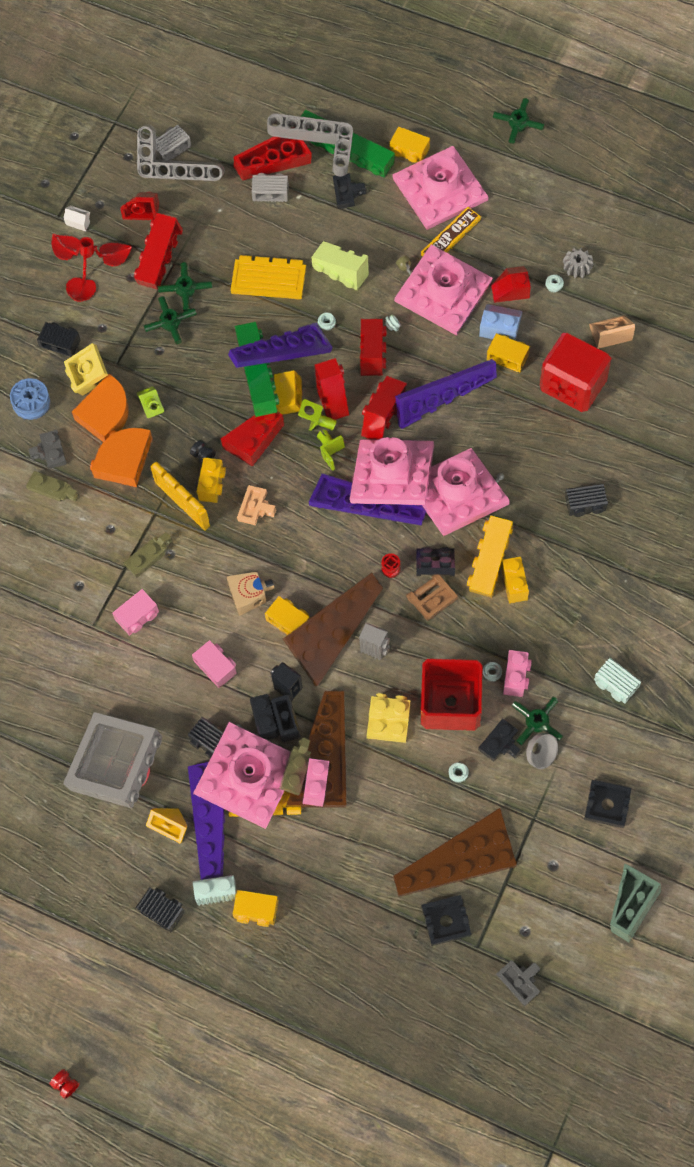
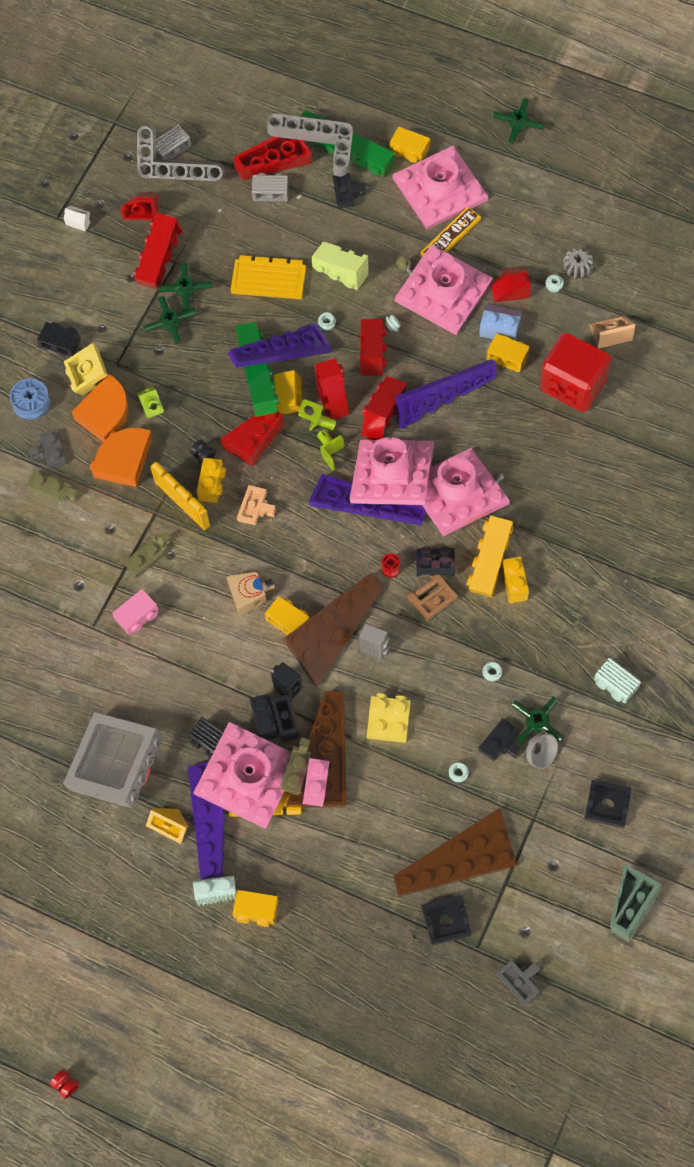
(67, 246): red plant -> none
(160, 909): black brick -> none
(214, 663): bright pink brick -> none
(454, 680): red plate -> none
(516, 673): bright pink brick -> none
(586, 500): black brick -> none

